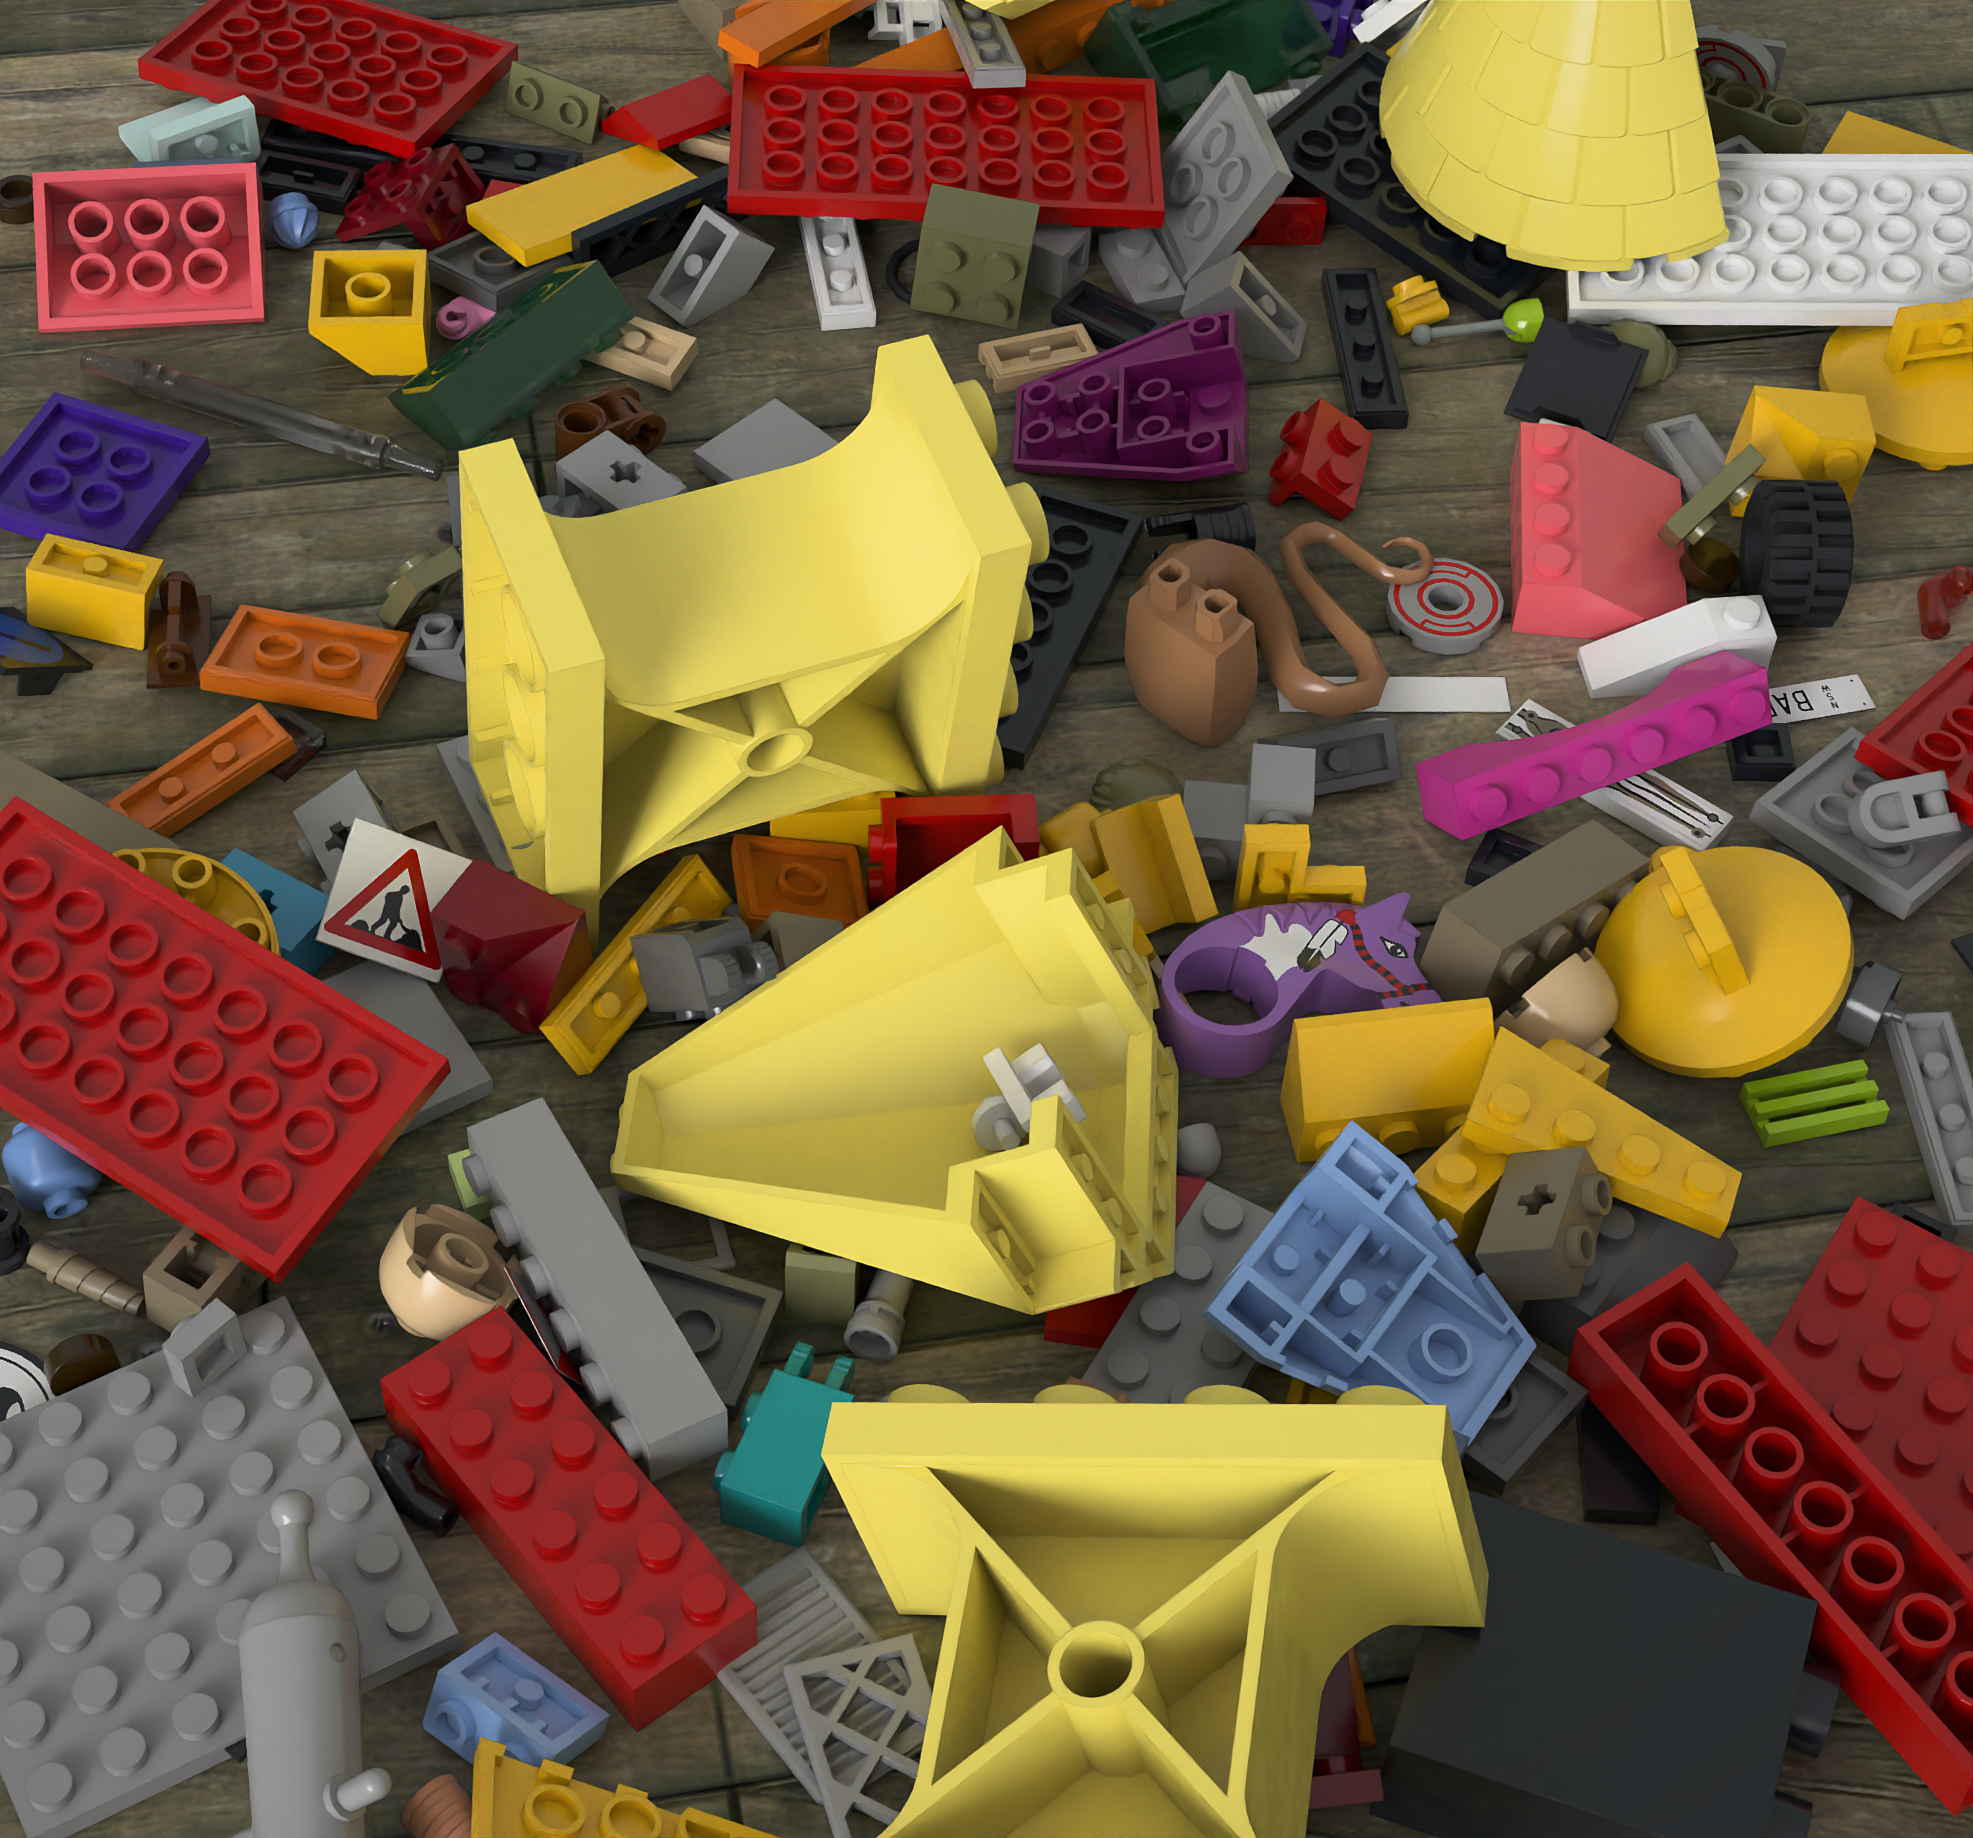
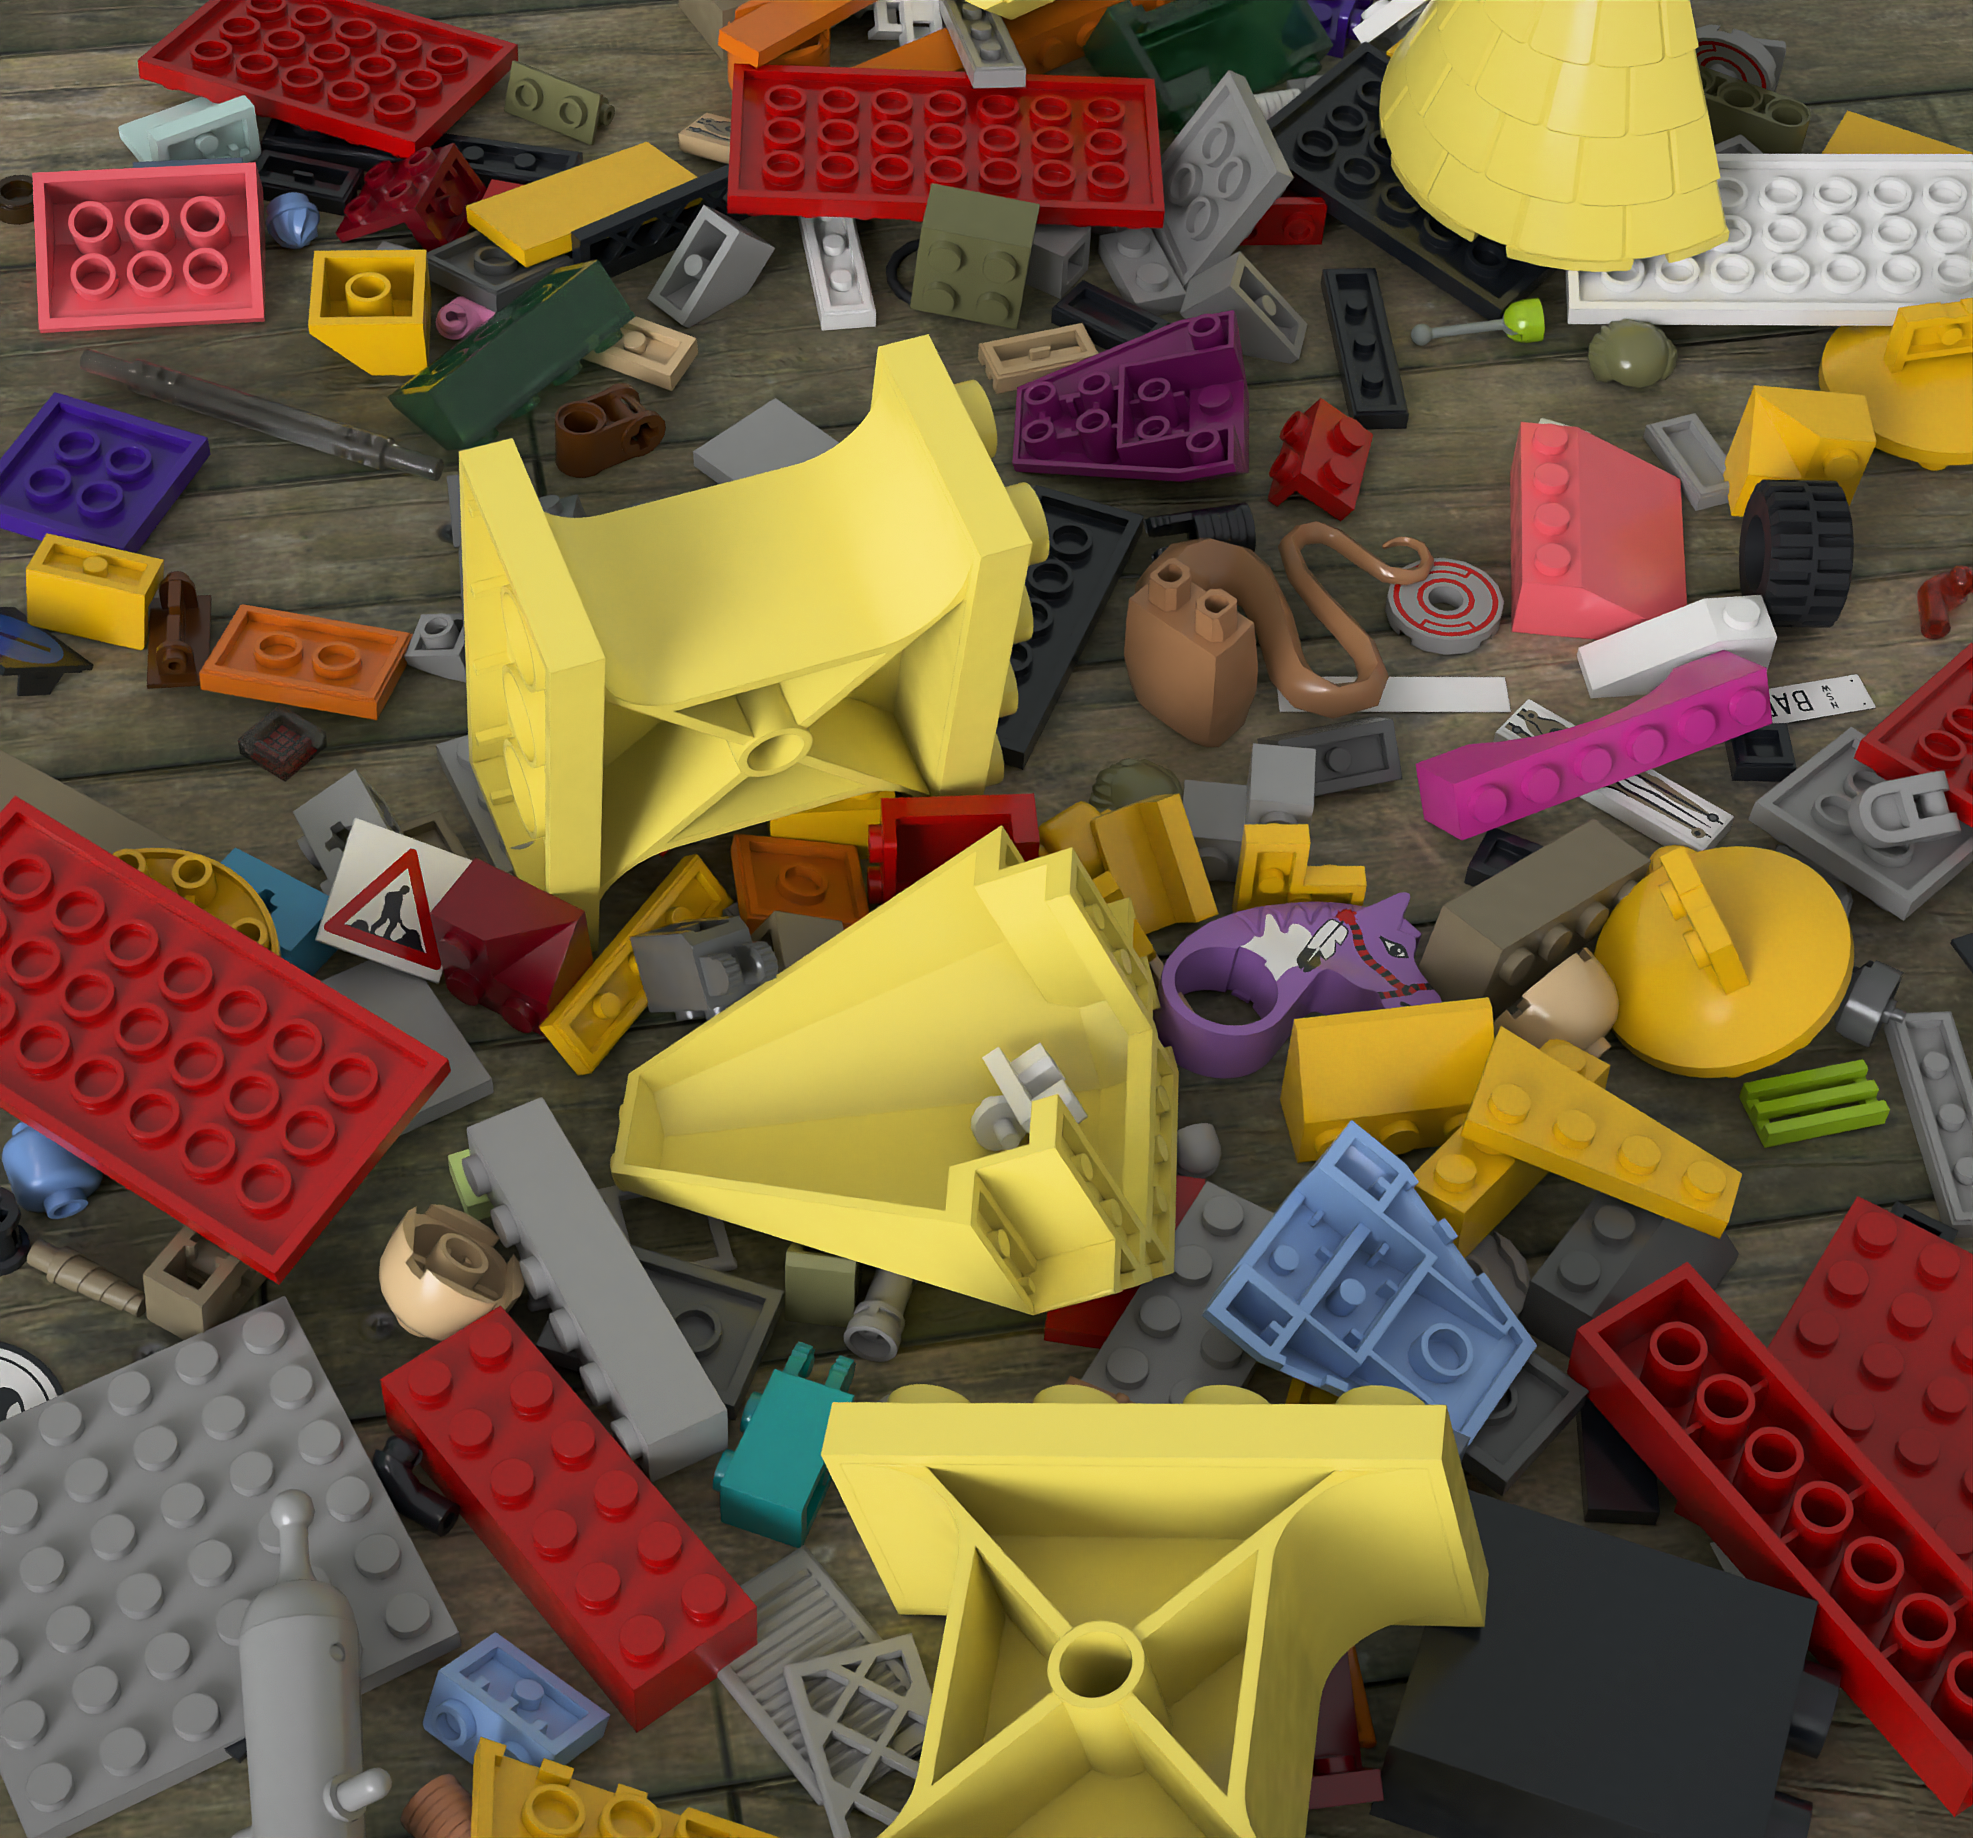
(79, 1362): dark brown tile -> none
(204, 1347): light grey plate -> none
(206, 773): orange tile -> none
(420, 588): olive plate -> none
(543, 1327): sticker -> none
(613, 476): light grey brick -> none
(672, 114): red slope -> none
(1416, 304): yellow plate -> none
(1544, 1224): dark tan brick -> none
(1577, 378): black piece -> none
(1710, 566): dark brown tile -> none
(1731, 483): olive plate -> none

